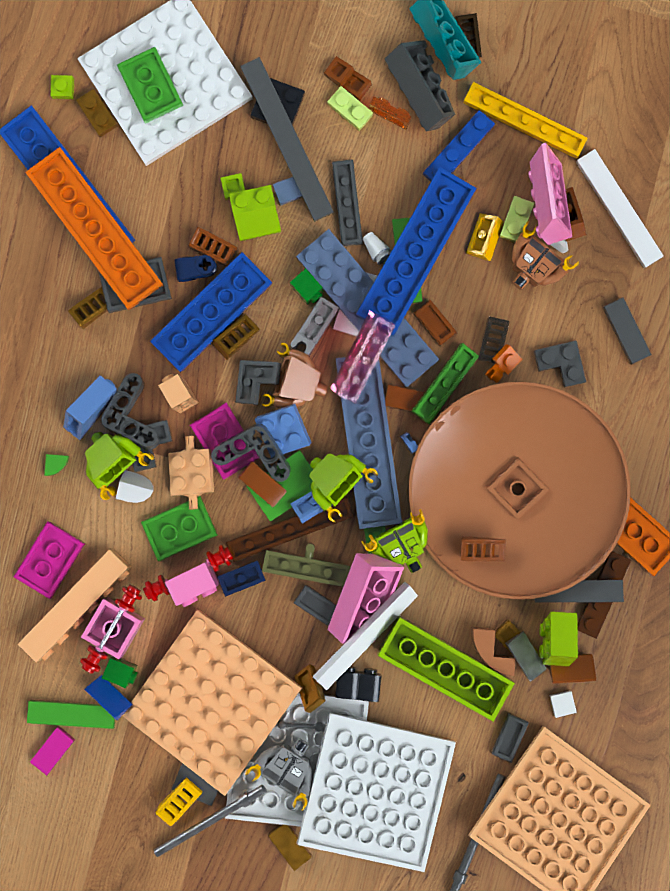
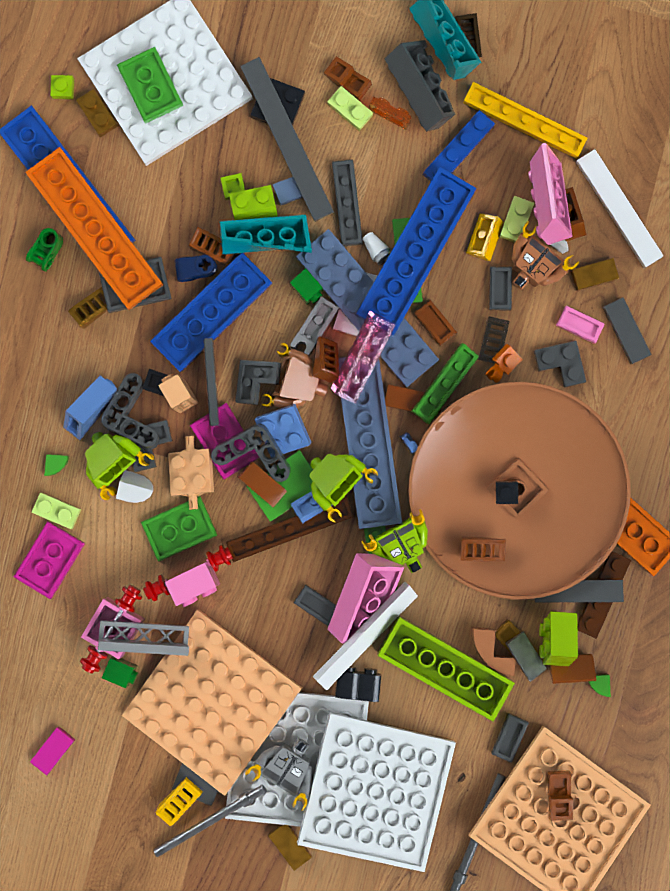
(45, 250): none -> green piece
(56, 510): none -> yellowish green plate
(69, 714): bright green tile -> none
(74, 605): light nougat brick -> none
(108, 697): blue slope -> none
(139, 646): none -> light grey fence
(152, 381): none -> black plate
(211, 382): none -> dark grey tile
(227, 353): pearl gold slope -> none
(241, 578): dark blue plate -> none
(265, 234): none -> teal wedge
(305, 567): olive plate -> none
(312, 692): pearl gold plate -> none
(318, 726): dark grey hinge -> none
(319, 369): none -> dark orange slope
(500, 288): none -> dark grey tile
(506, 492): none -> black plate
(560, 795): none -> dark orange slope
(562, 704): white tile -> none
(580, 324): none -> bright pink tile
(595, 274): none -> pearl gold tile
(601, 685): none -> bright green tile

